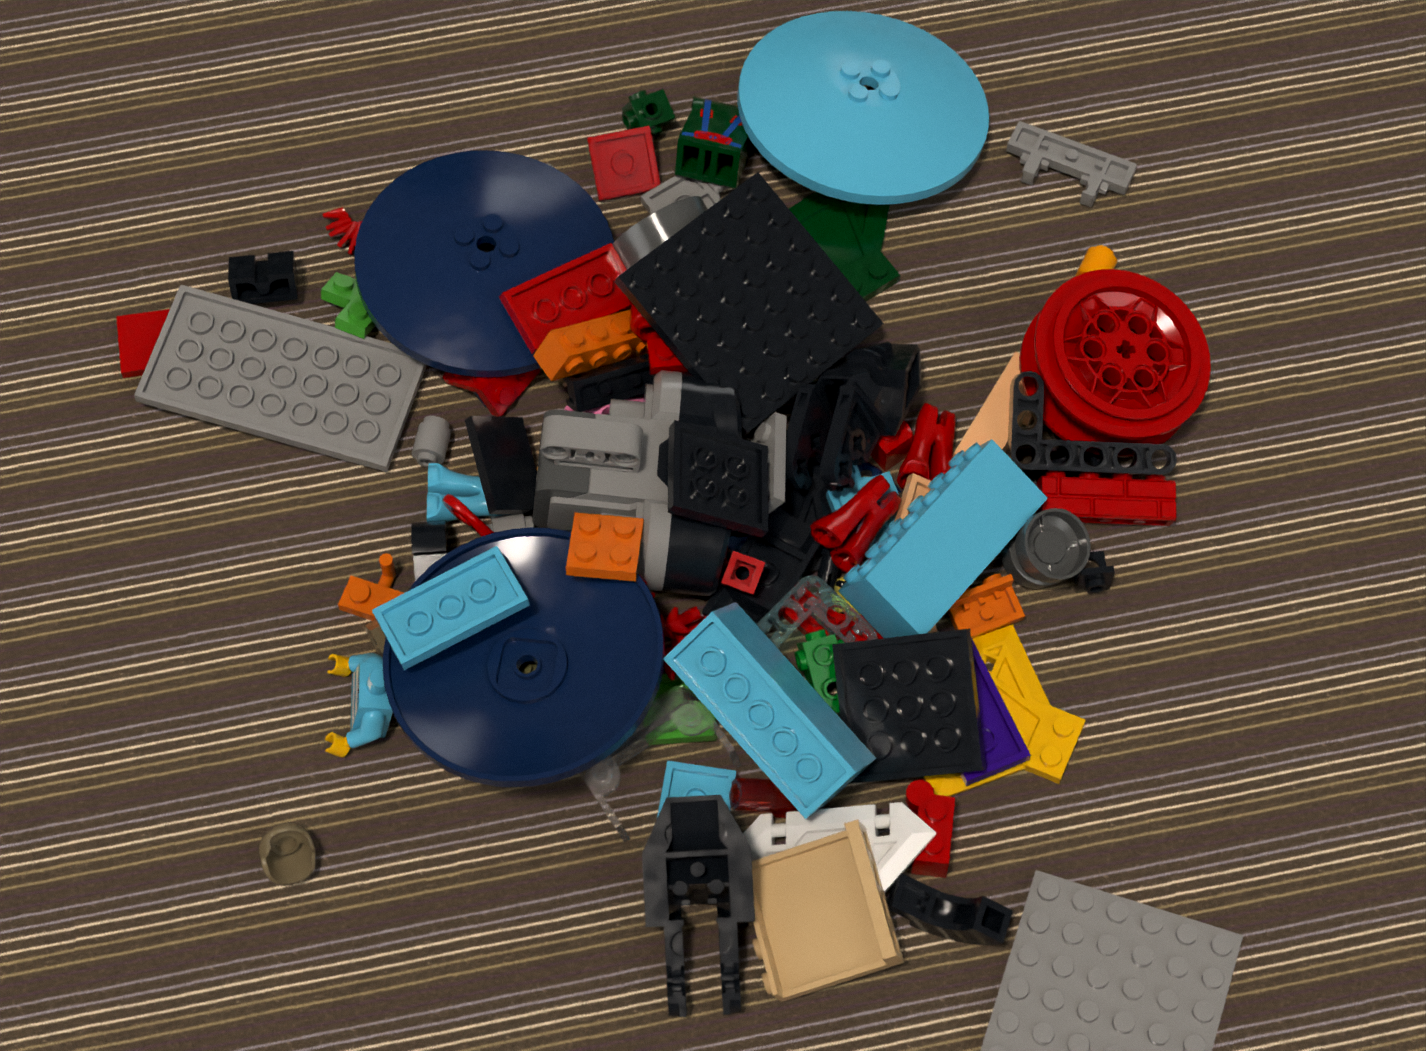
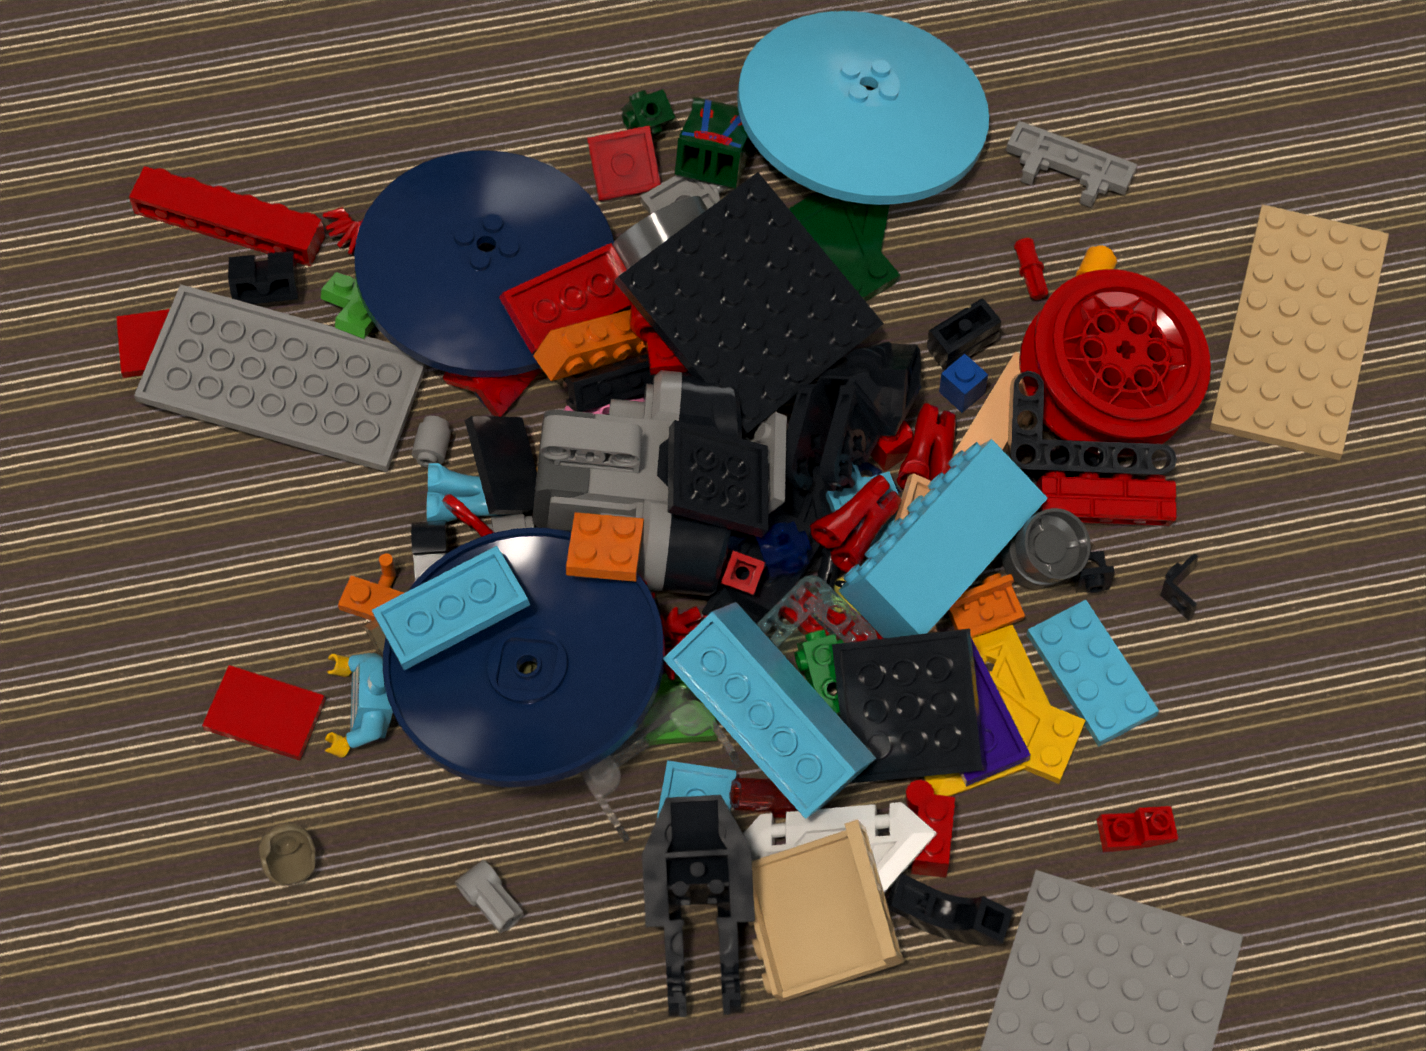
(226, 215): none -> red brick
(264, 712): none -> red tile
(484, 889): none -> light grey piece
(784, 549): none -> clear blue brick
(963, 383): none -> blue brick
(964, 333): none -> black brick
(1031, 268): none -> red axle
(1092, 672): none -> medium azure plate
(1137, 830): none -> red slope
(1170, 590): none -> black bracket
(1300, 332): none -> tan plate

